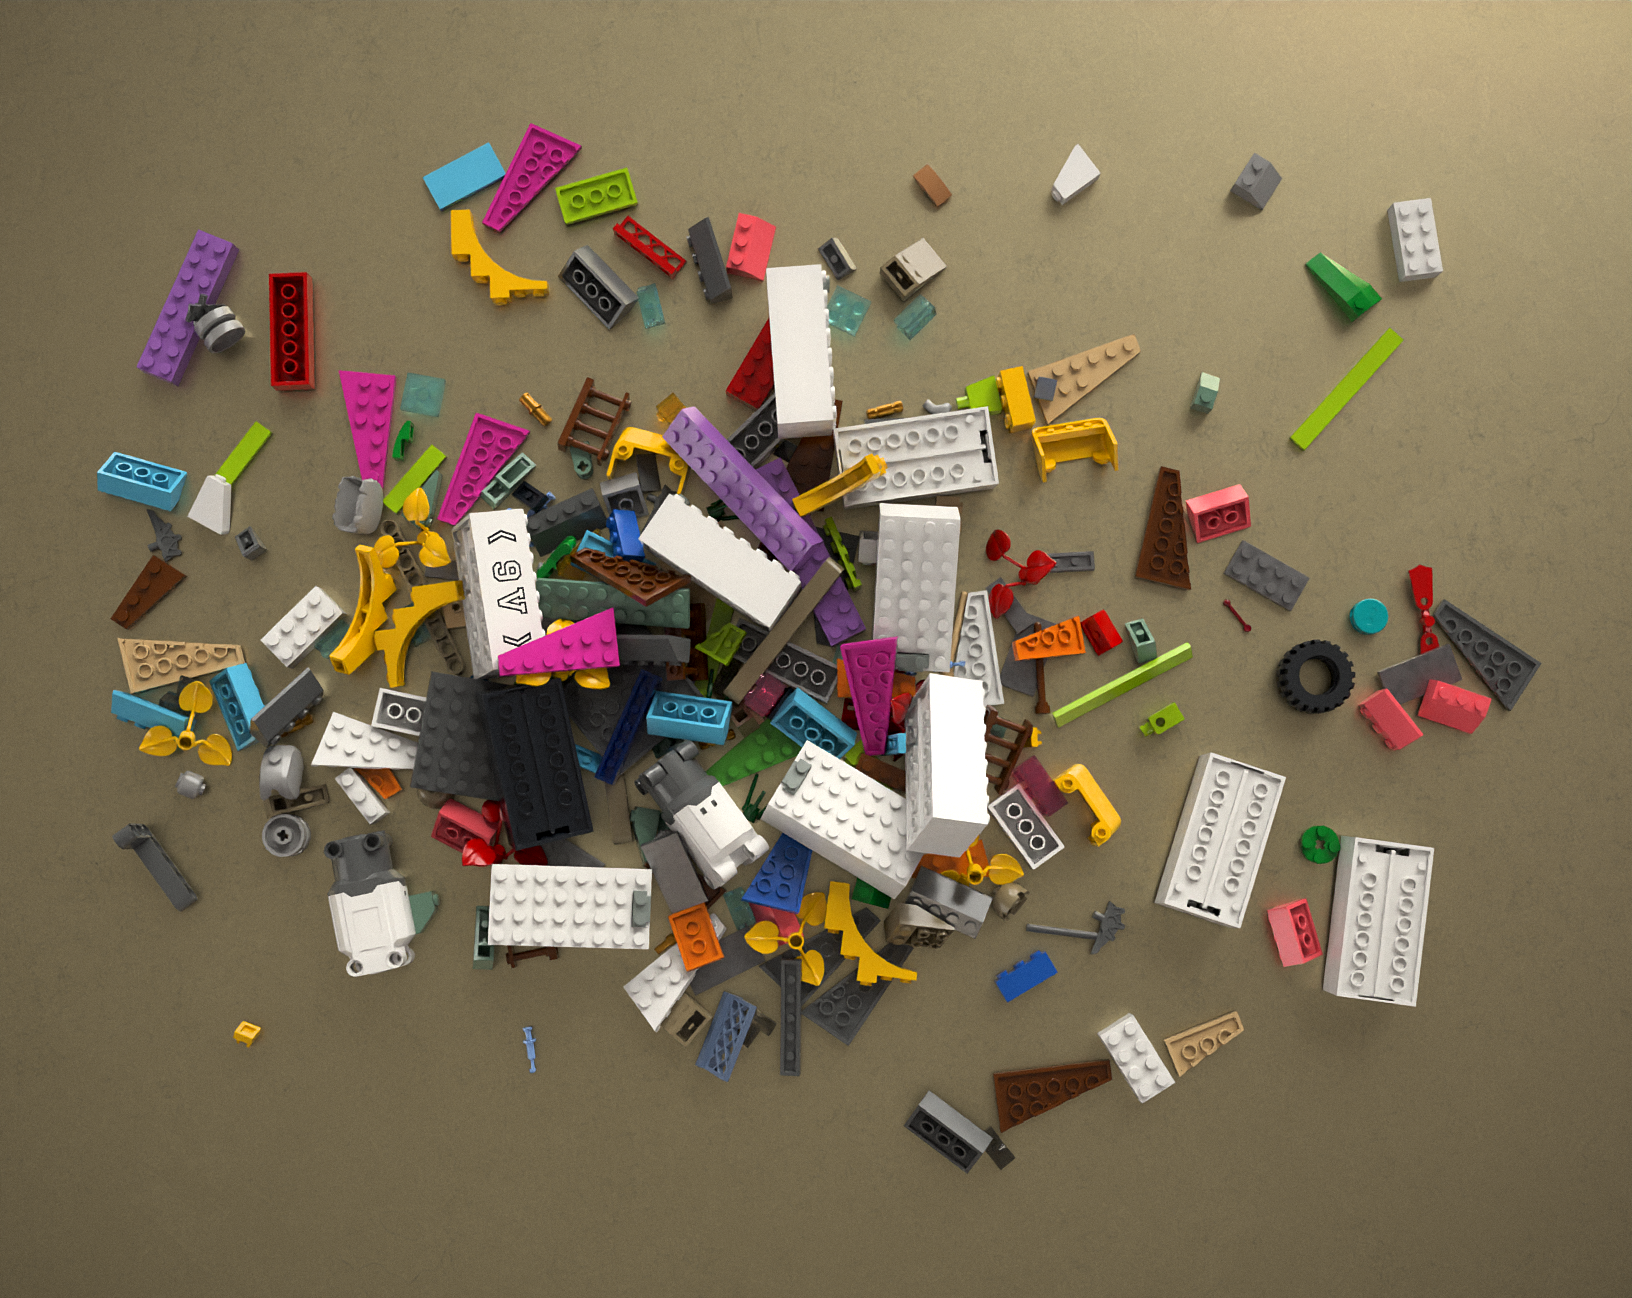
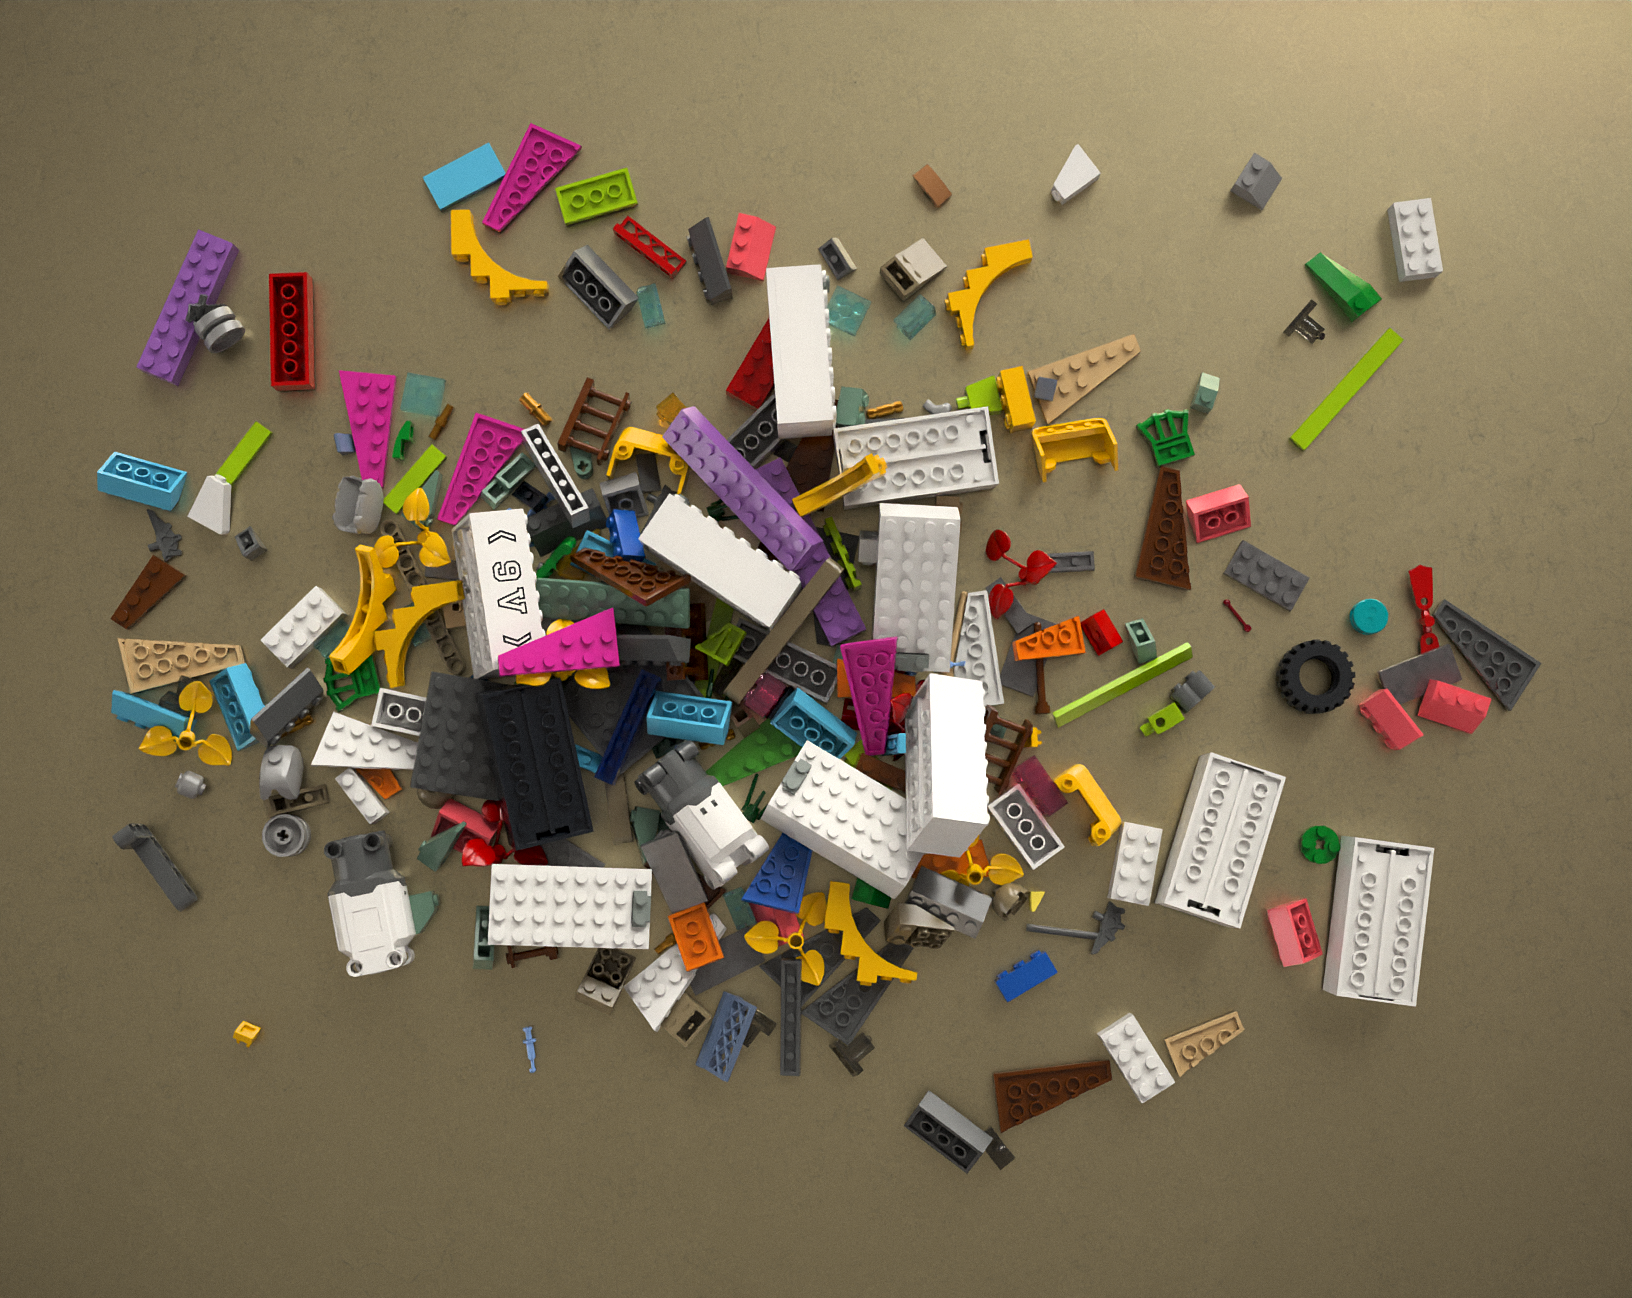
(344, 443): none -> sand blue slope
(364, 680): none -> green plate
(438, 848): none -> sand green slope
(441, 421): none -> pearl gold bar
(555, 475): none -> light grey brick
(605, 979): none -> dark tan slope
(851, 407): none -> sand green brick
(853, 1052): none -> clear smoke piece
(998, 261): none -> yellow arch
(1034, 899): none -> light yellow slope
(1134, 863): none -> white brick
(1171, 448): none -> green plate
(1192, 691): none -> dark grey brick
(1306, 325): none -> clear smoke piece

